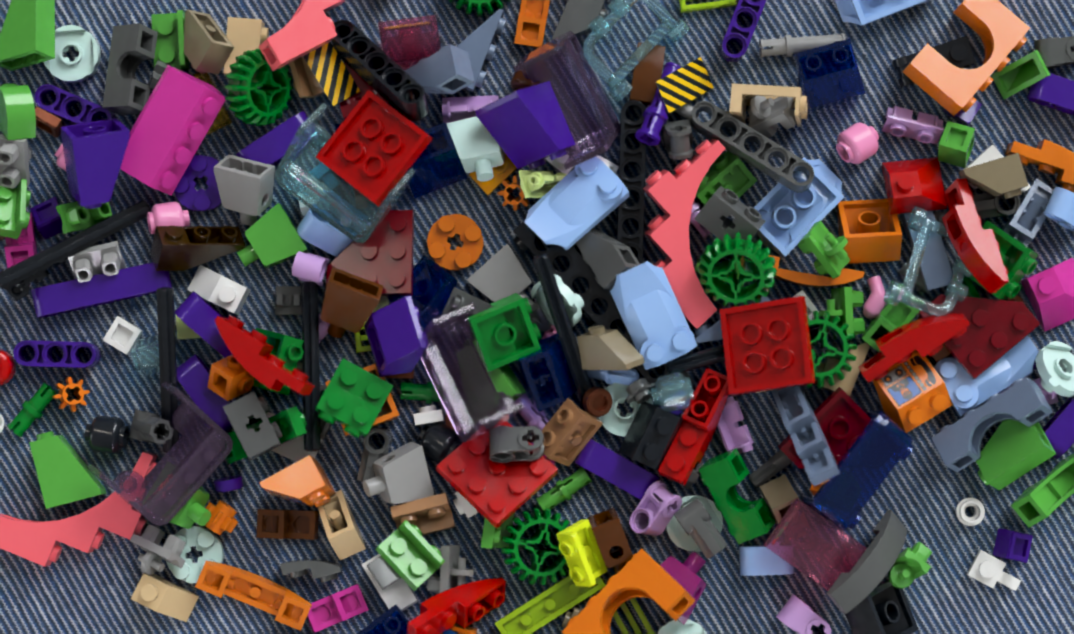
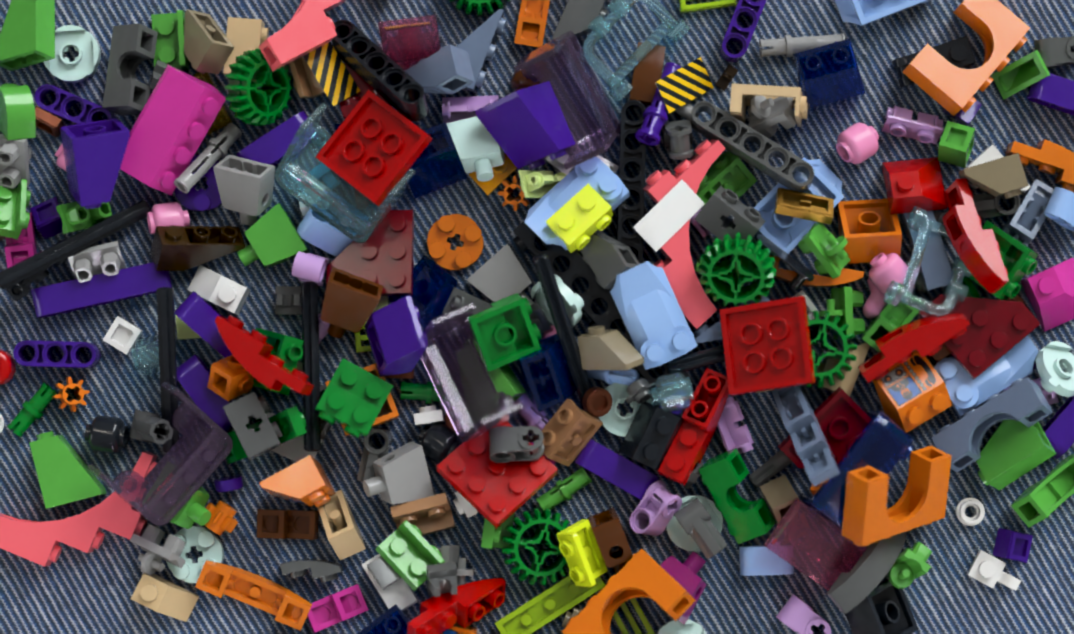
(187, 178): none -> light grey pin
(442, 579): none -> dark grey tile
(580, 218): none -> neon yellow bracket
(669, 215): none -> white sticker
(726, 77): none -> dark brown piece
(803, 272): none -> black piece
(804, 206): none -> pearl gold tile
(886, 269): none -> bright pink head
(921, 503): none -> orange arch

